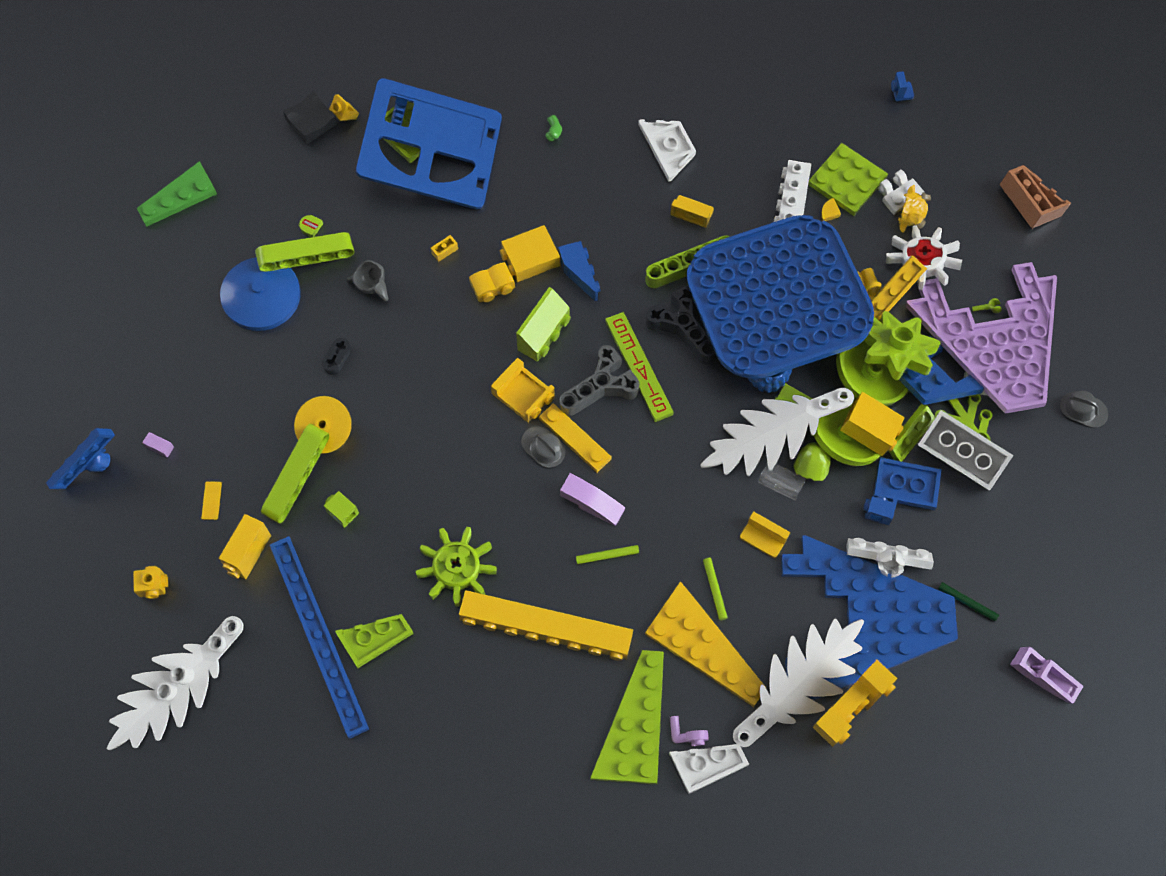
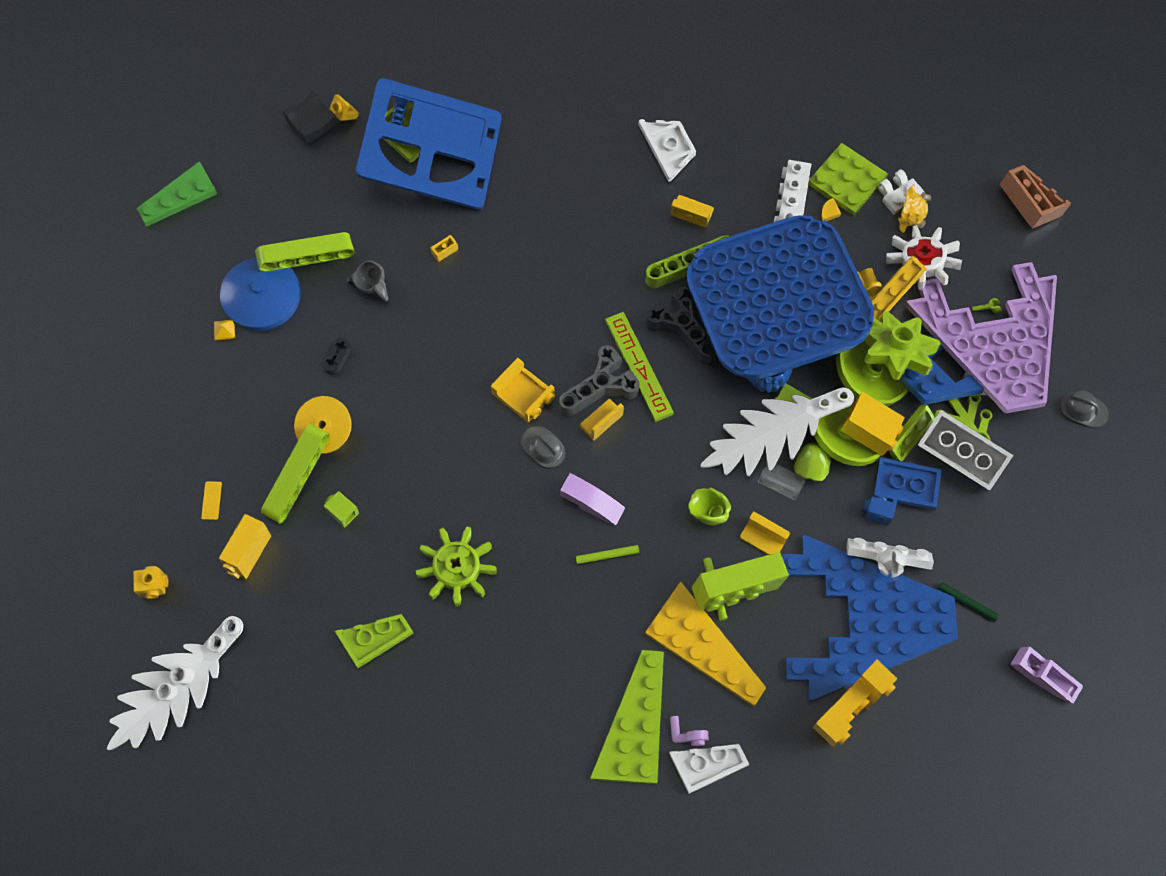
(87, 456): blue plate -> none
(158, 444): lavender piece -> none
(224, 330): none -> yellow slope
(310, 225): lime tile -> none
(319, 638): blue plate -> none
(492, 282): yellow brick -> none
(530, 253): yellow brick -> none
(543, 325): slope -> none
(545, 625): yellow brick -> none
(555, 130): bright green arm -> none
(575, 438): yellow plate -> none
(576, 267): blue slope -> none
(602, 419): none -> yellow panel
(709, 506): none -> lime hair
(739, 582): none -> lime brick
(804, 679): white plant -> none
(902, 89): blue bracket -> none

